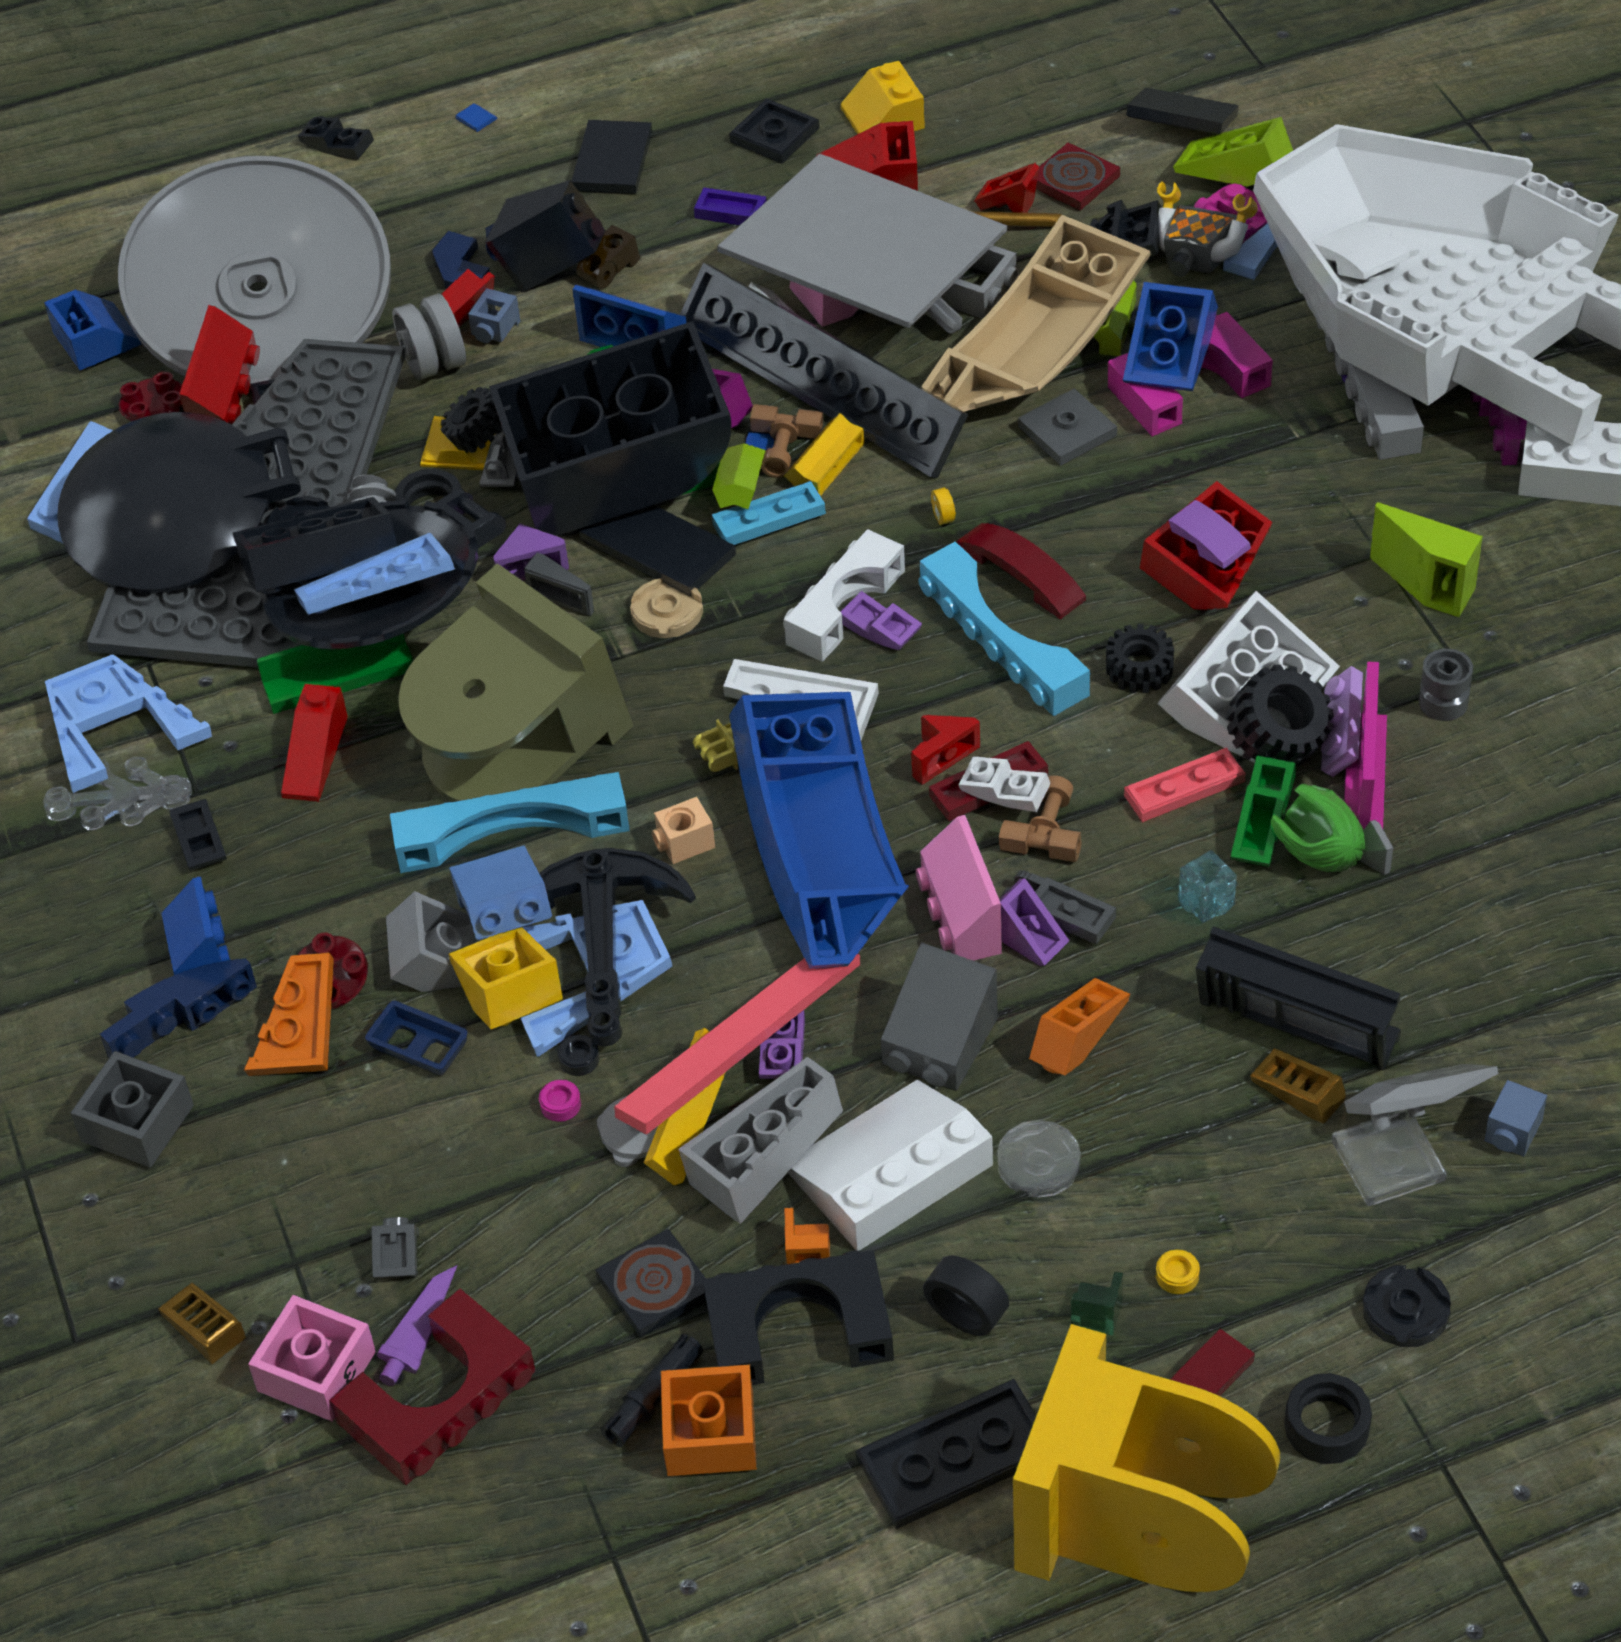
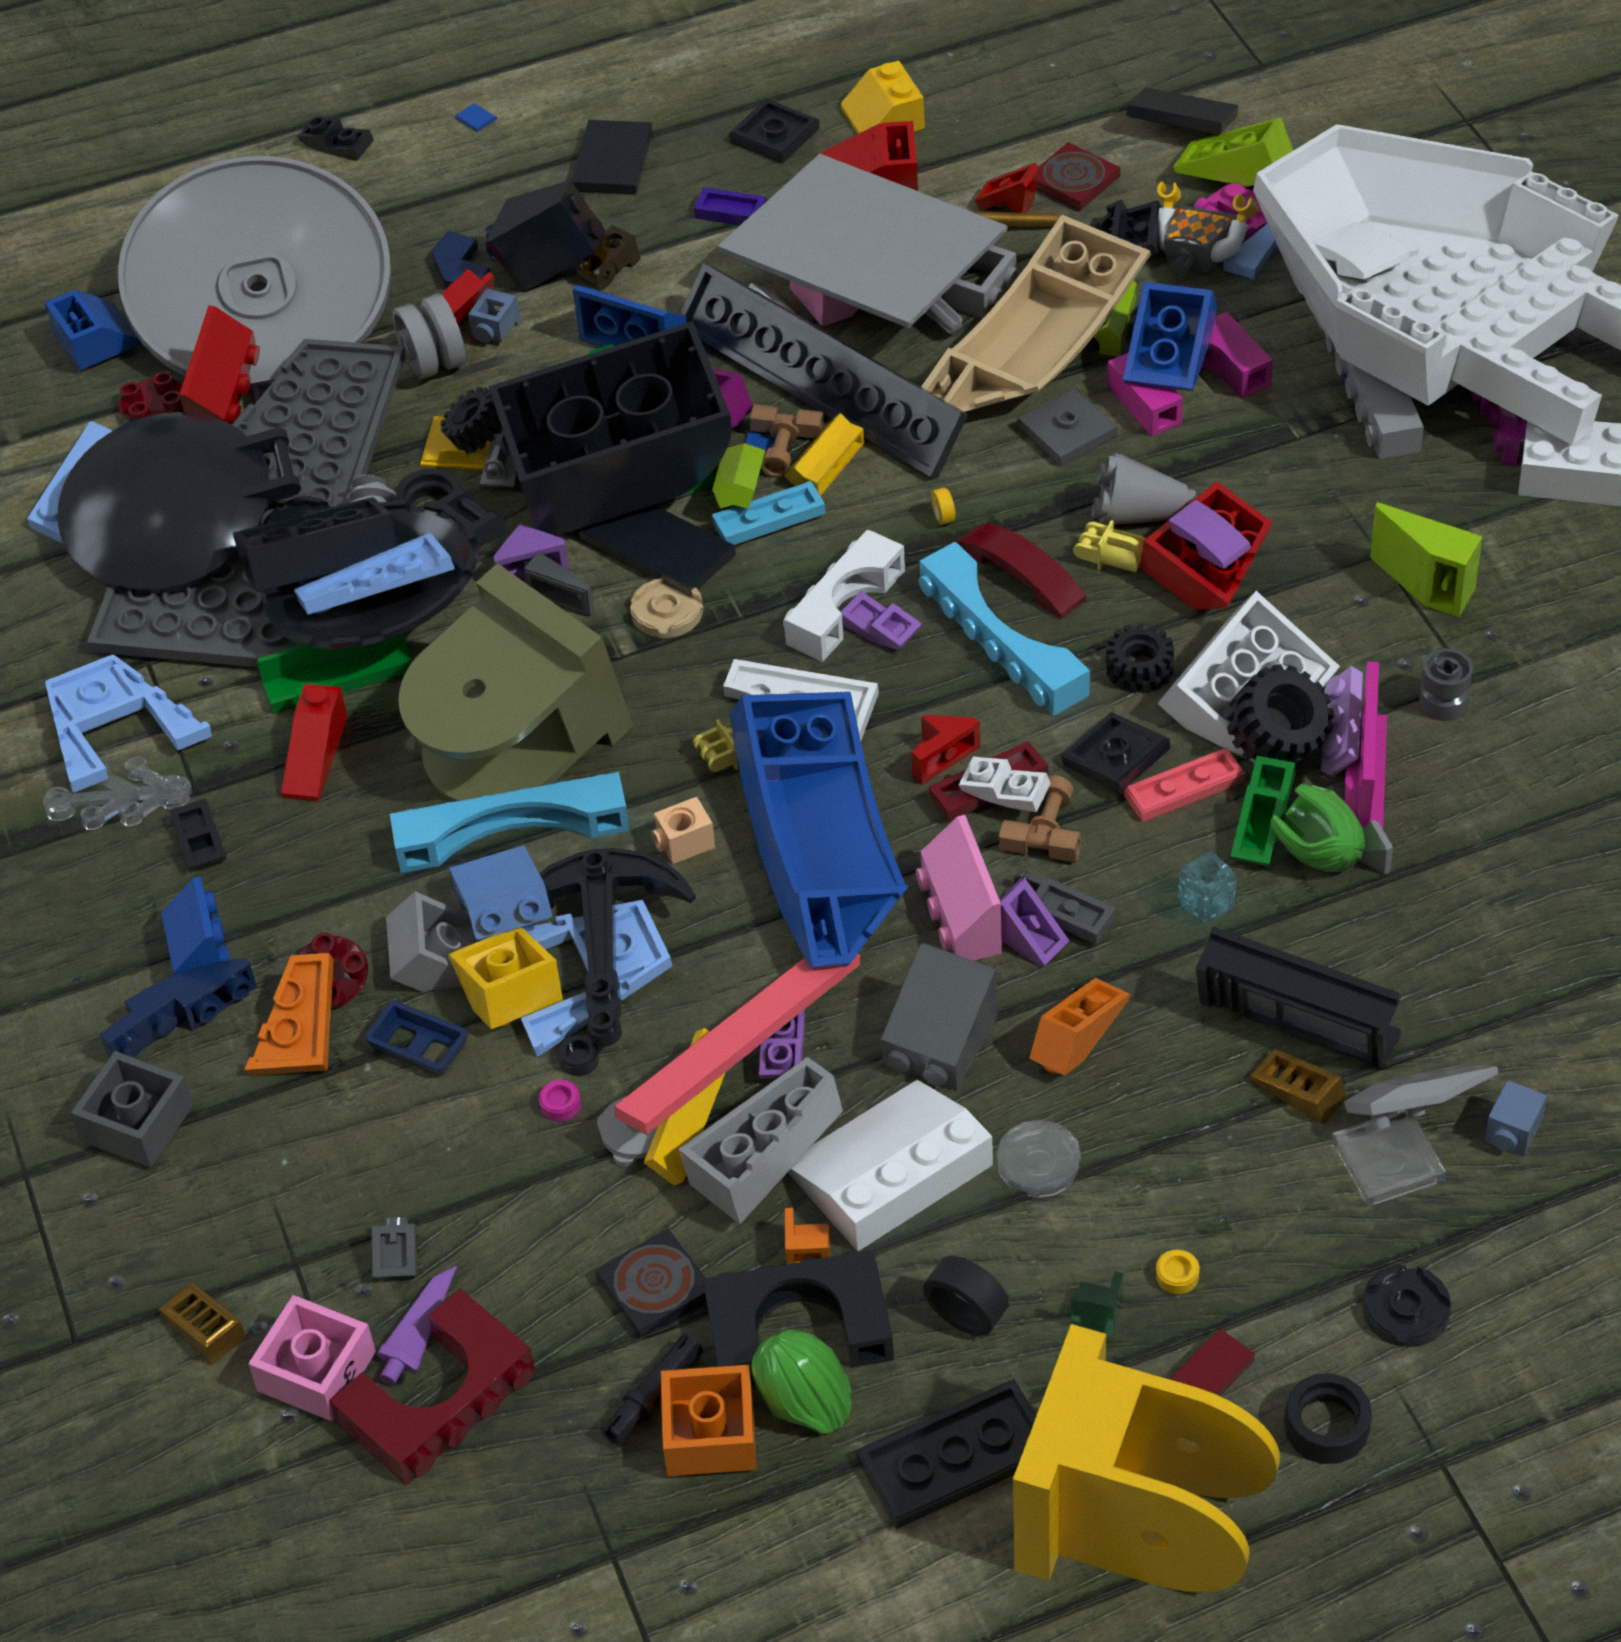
(802, 1381): none -> bright green hair
(1109, 546): none -> light yellow arm
(1116, 751): none -> black tile
(1137, 493): none -> light grey cone

